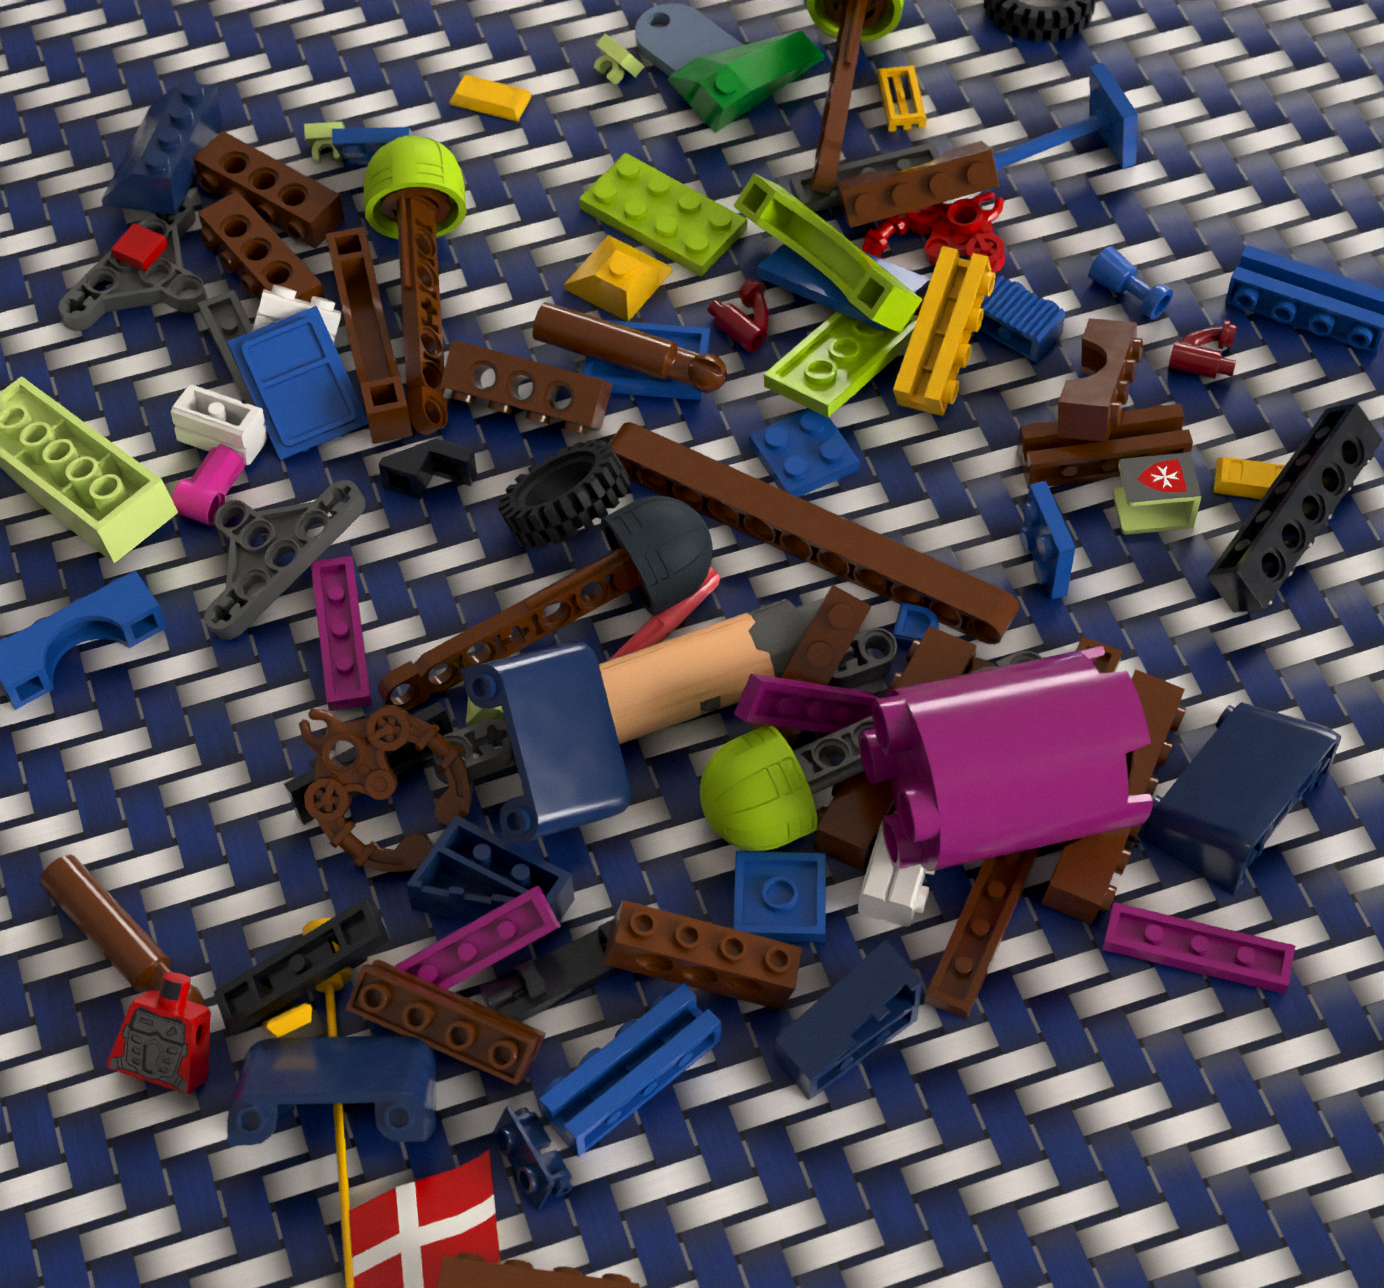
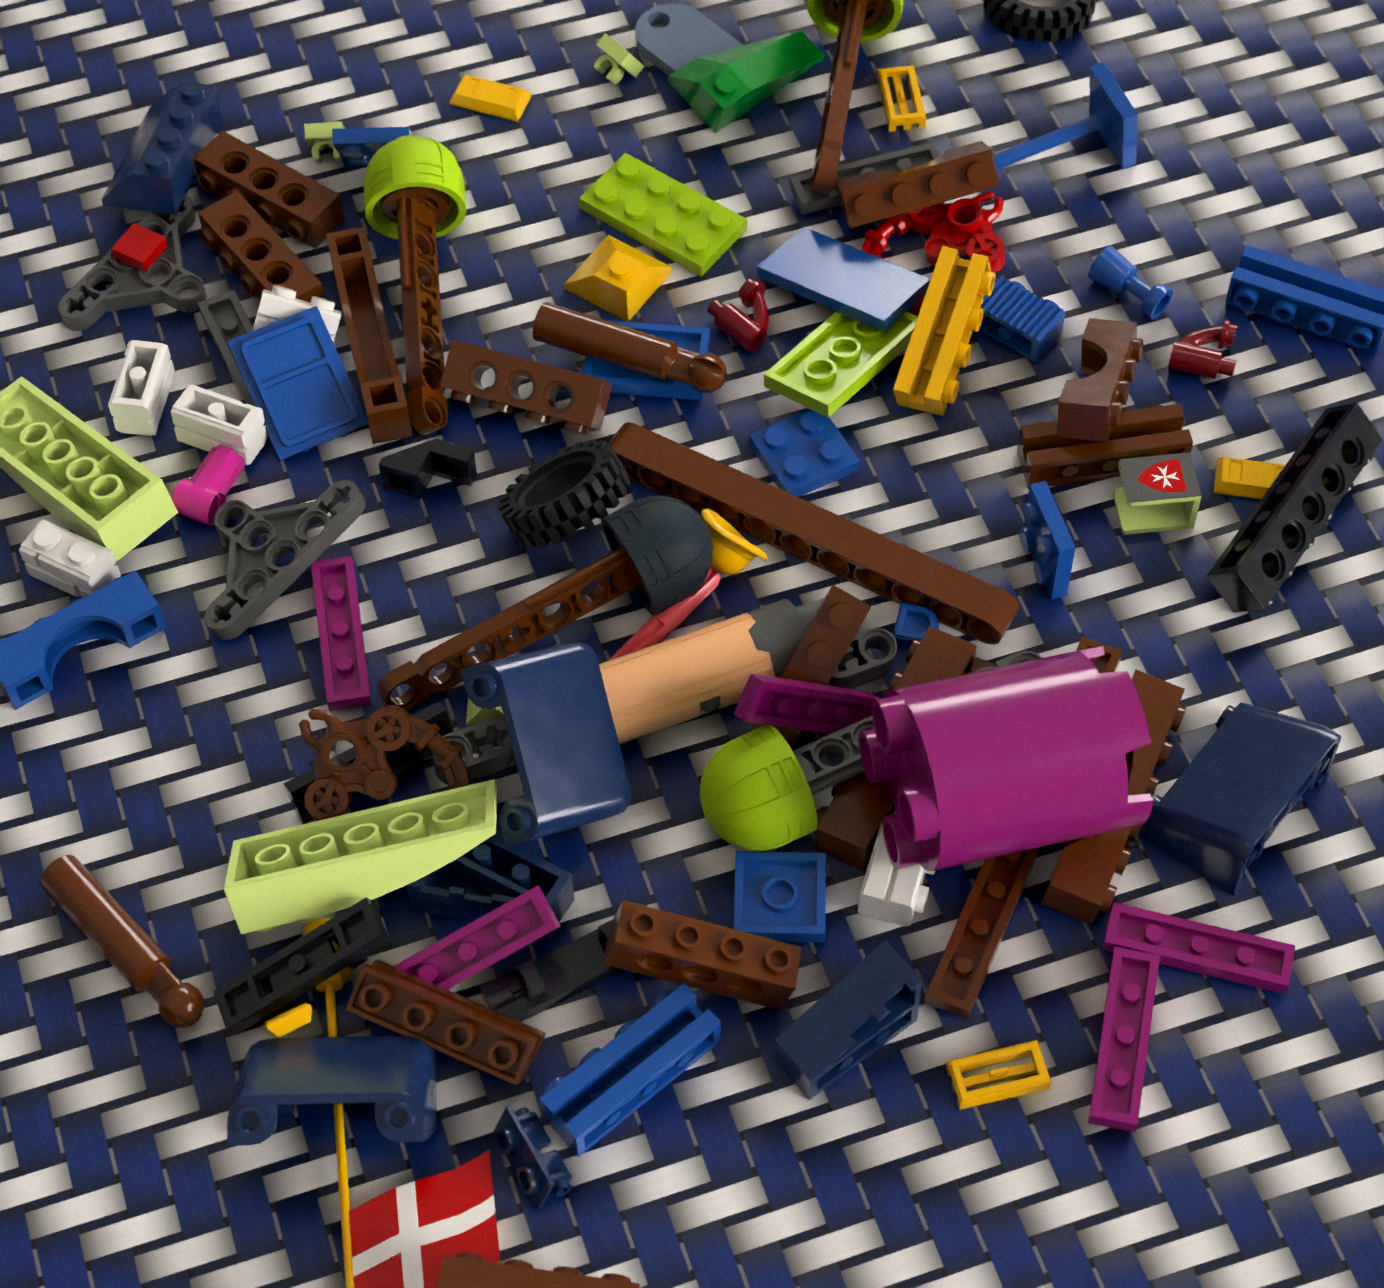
(67, 560): none -> white brick
(141, 388): none -> white brick
(165, 1037): torso -> none
(353, 856): none -> yellowish green slope
(730, 549): none -> yellow hat
(854, 272): lime arch -> none
(1004, 1090): none -> yellow tile
(1124, 1039): none -> magenta plate

